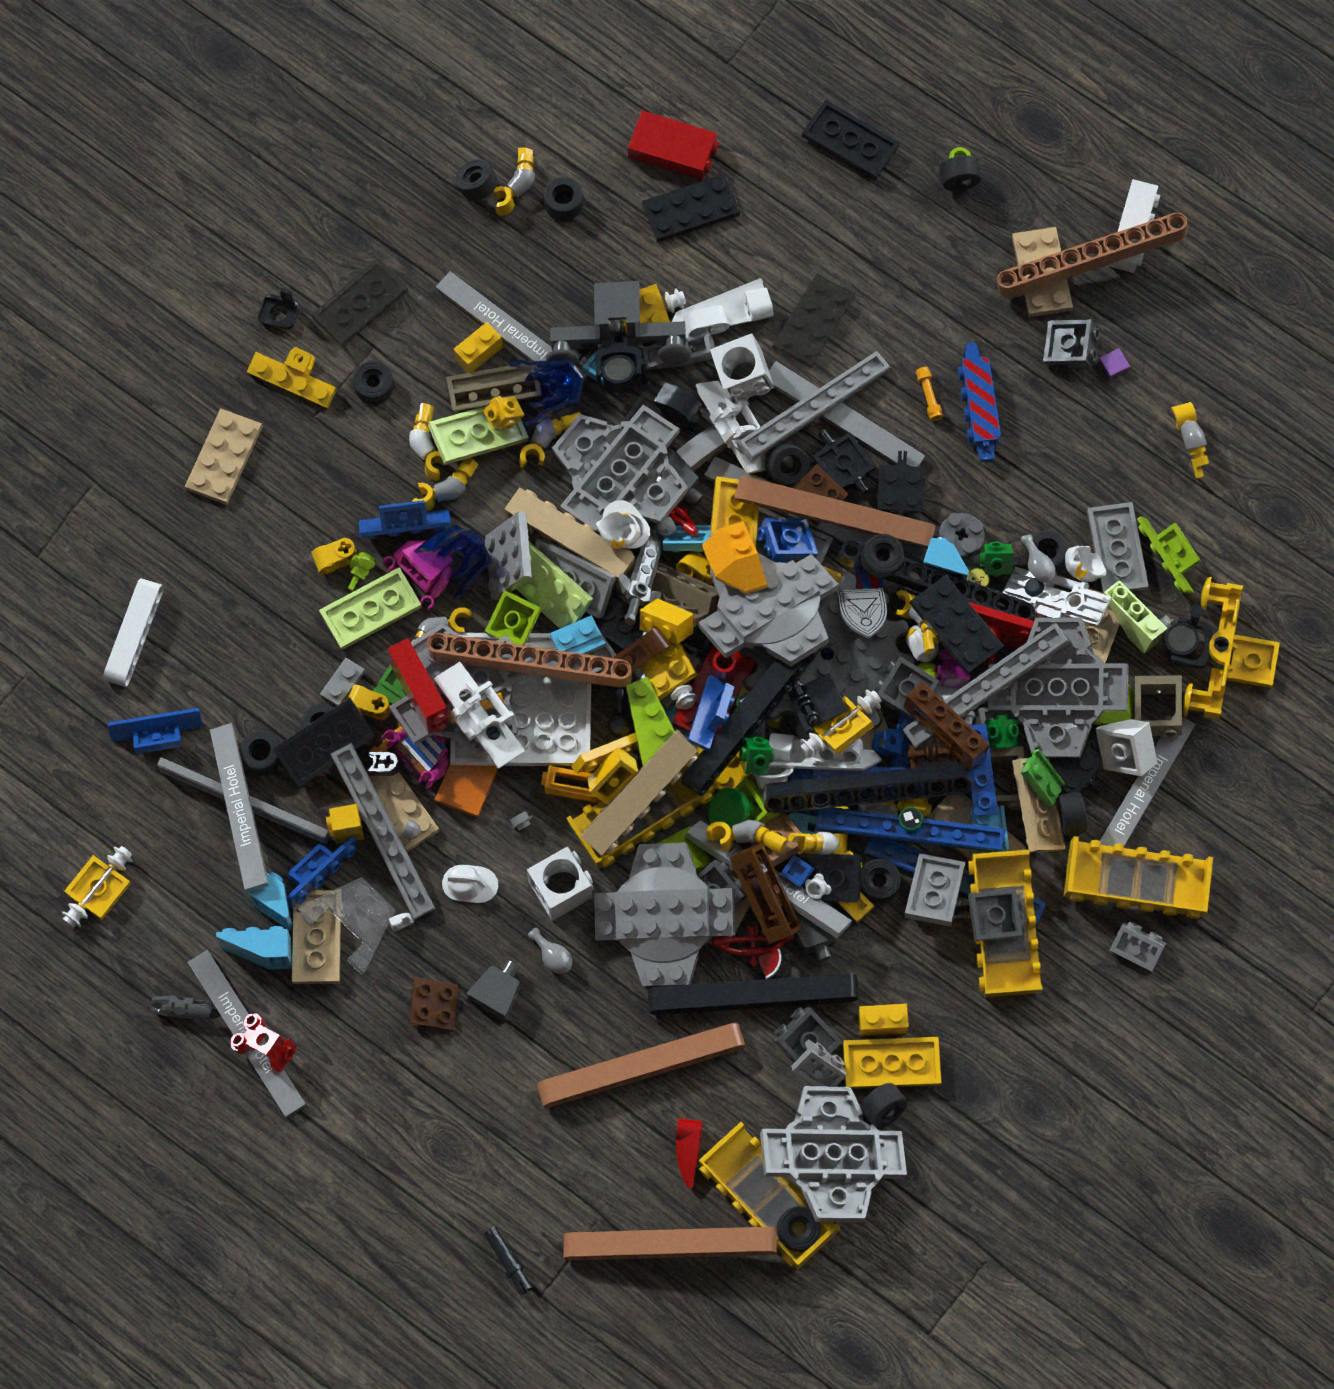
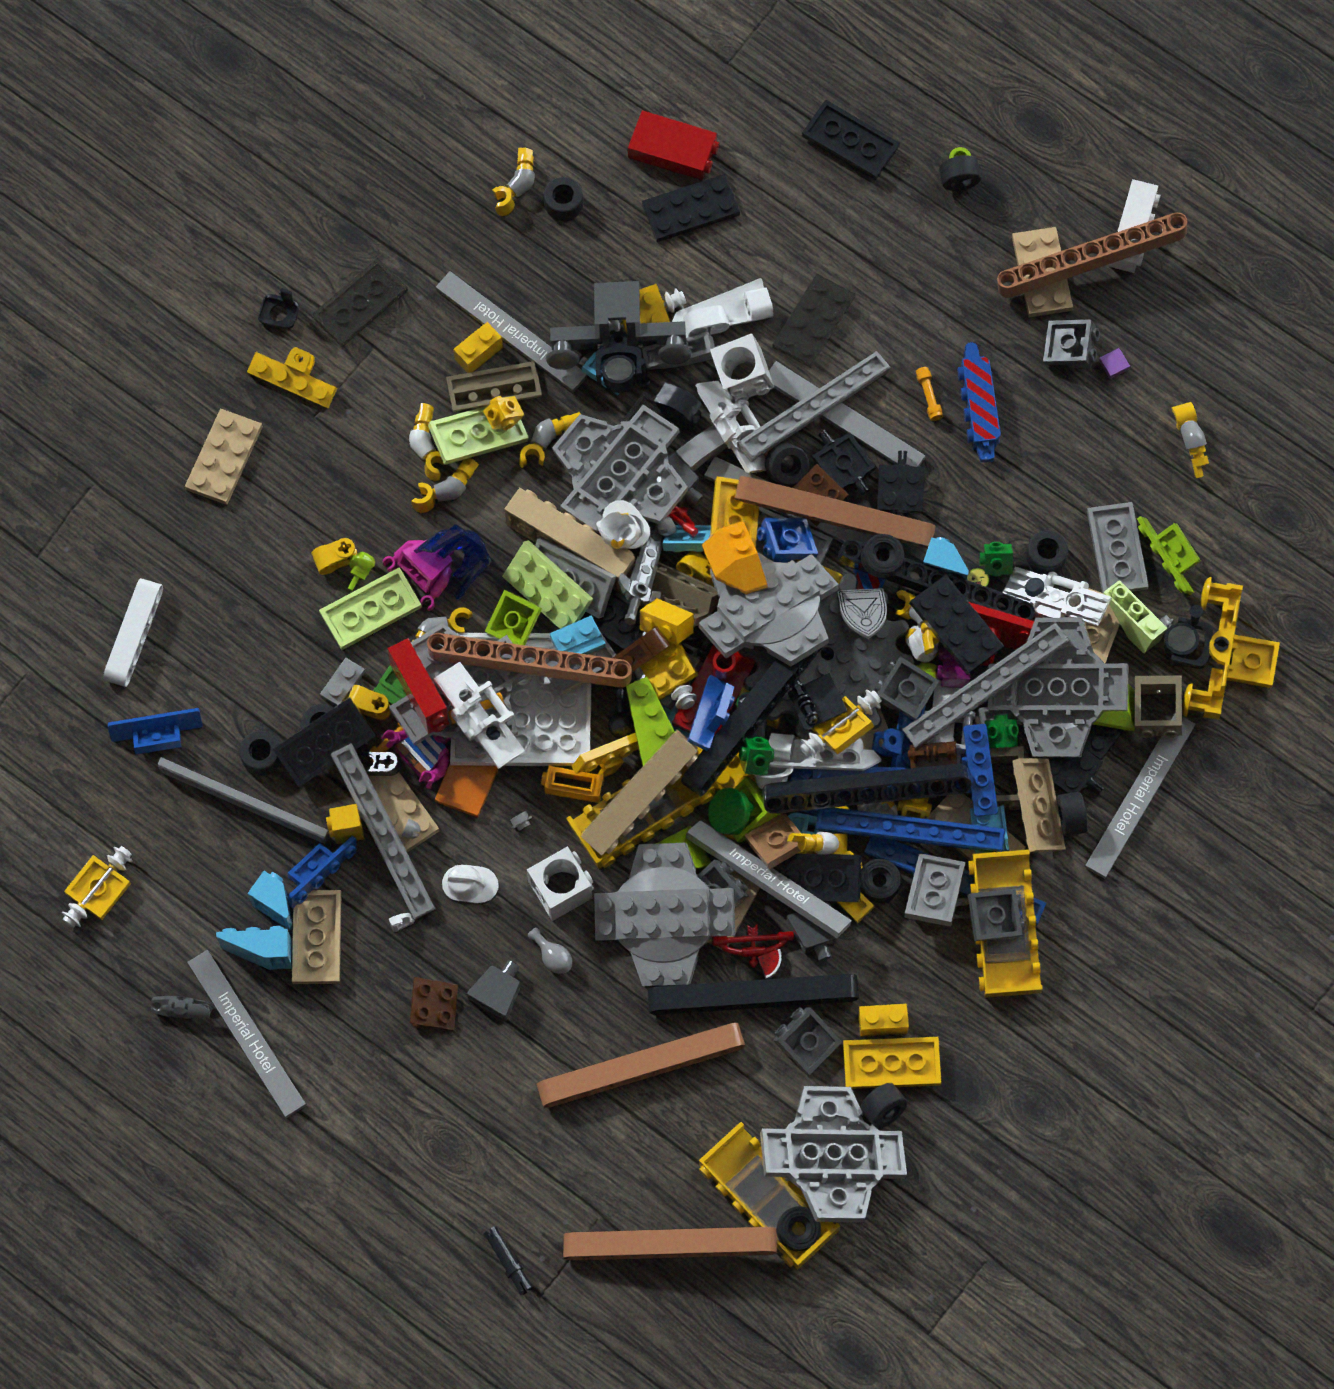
(239, 808): light grey tile -> none
(276, 1049): red piece -> none
(360, 911): clear wing -> none
(376, 394): black tyre -> none
(404, 518): blue bracket -> none
(480, 188): black tyre -> none
(509, 555): light grey plate -> none
(559, 385): clear blue piece -> none
(612, 775): yellow brick -> none
(687, 1148): red piece -> none
(747, 831): yellow piece -> none
(765, 893): reddish brown brick -> none
(797, 871): blue plate -> none
(812, 889): white plate -> none
(819, 1066): light grey bracket -> none
(910, 819): tile -> none
(946, 725): reddish brown brick -> none
(970, 525): flat silver plate -> none
(1038, 563): light grey piece -> none
(1042, 778): bright green plate -> none
(1084, 564): white hair -> none
(1127, 747): white slope -> none
(1138, 878): yellow window -> none
(1138, 946): light grey bracket -> none

